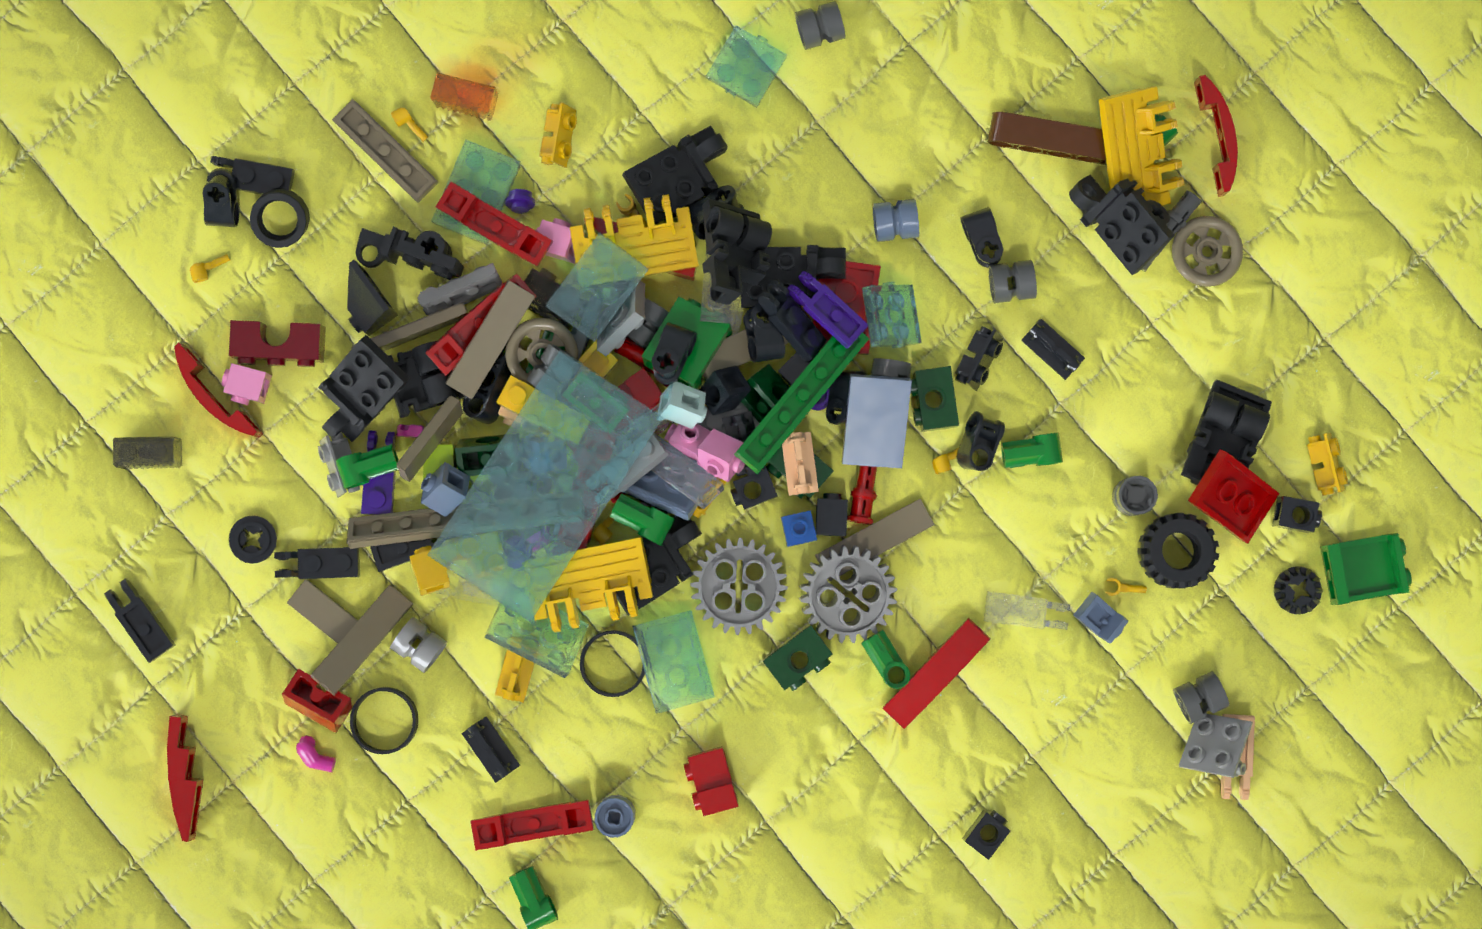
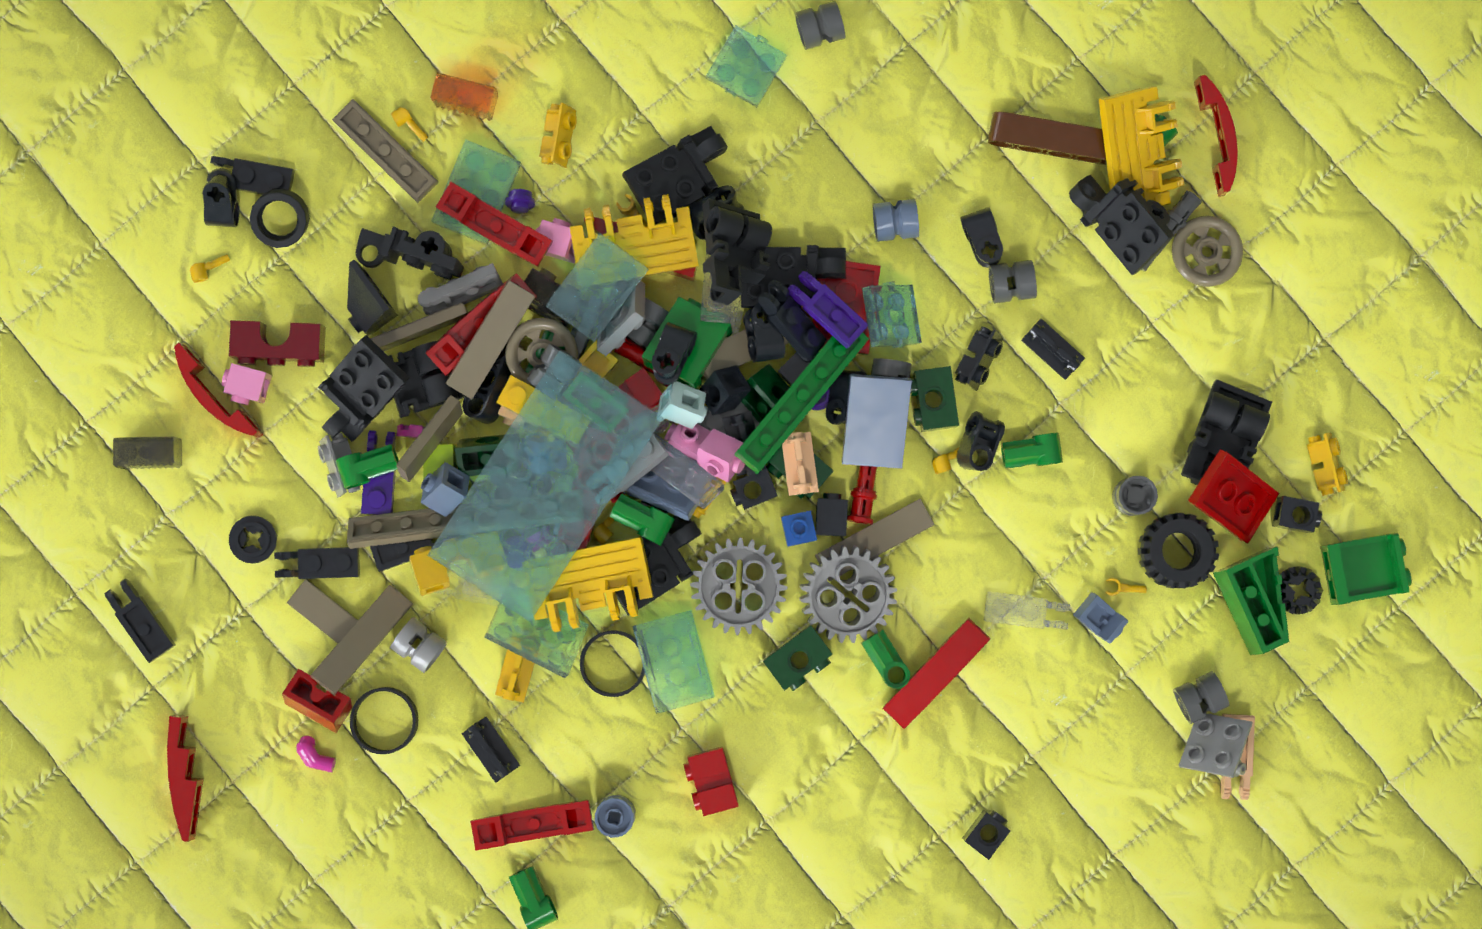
(1255, 600): none -> green wedge

